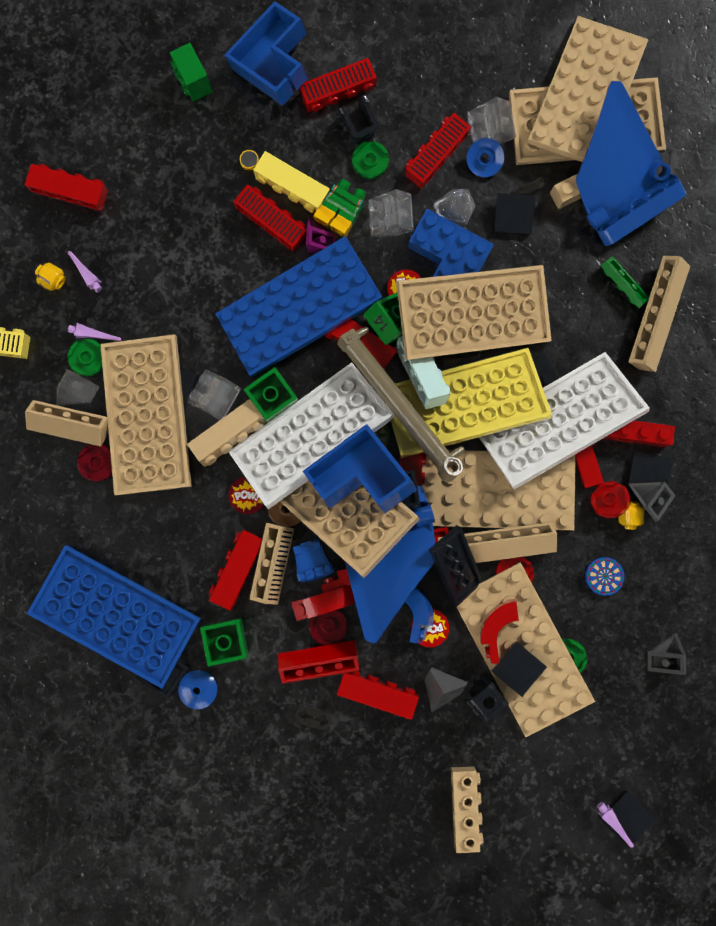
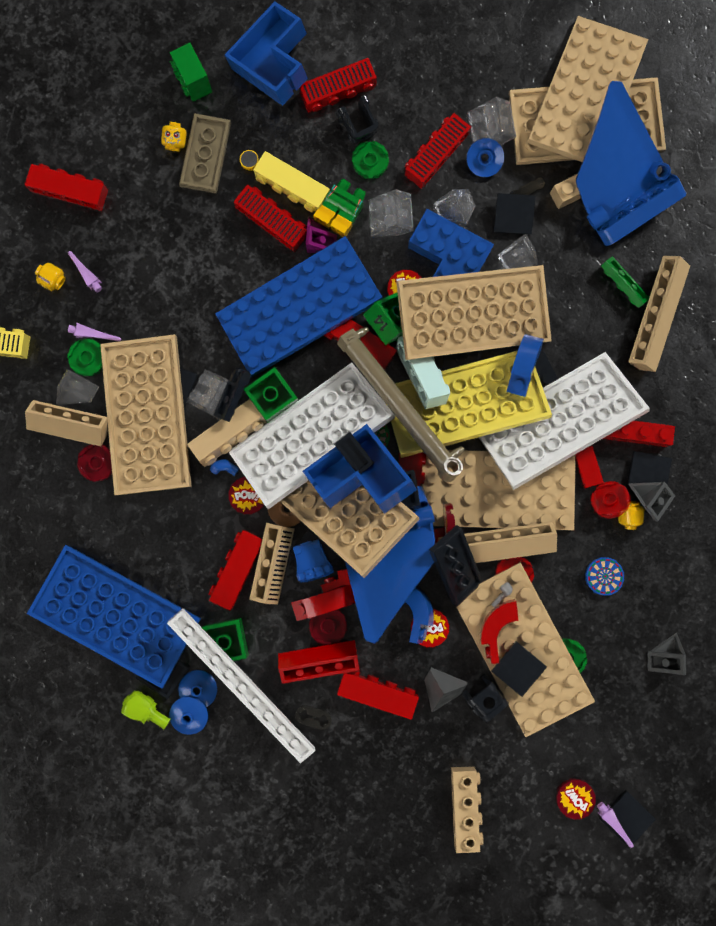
(143, 708): none -> lime piece
(173, 136): none -> yellow head
(189, 707): none -> blue dish
(205, 153): none -> dark tan tile
(221, 465): none -> blue arm
(232, 394): none -> black hinge
(241, 685): none -> white plate
(353, 452): none -> black tile
(449, 519): none -> dark red tile
(506, 589): none -> light grey hand
(519, 254): none -> clear slope
(524, 365): none -> blue arch
(575, 799): none -> tile

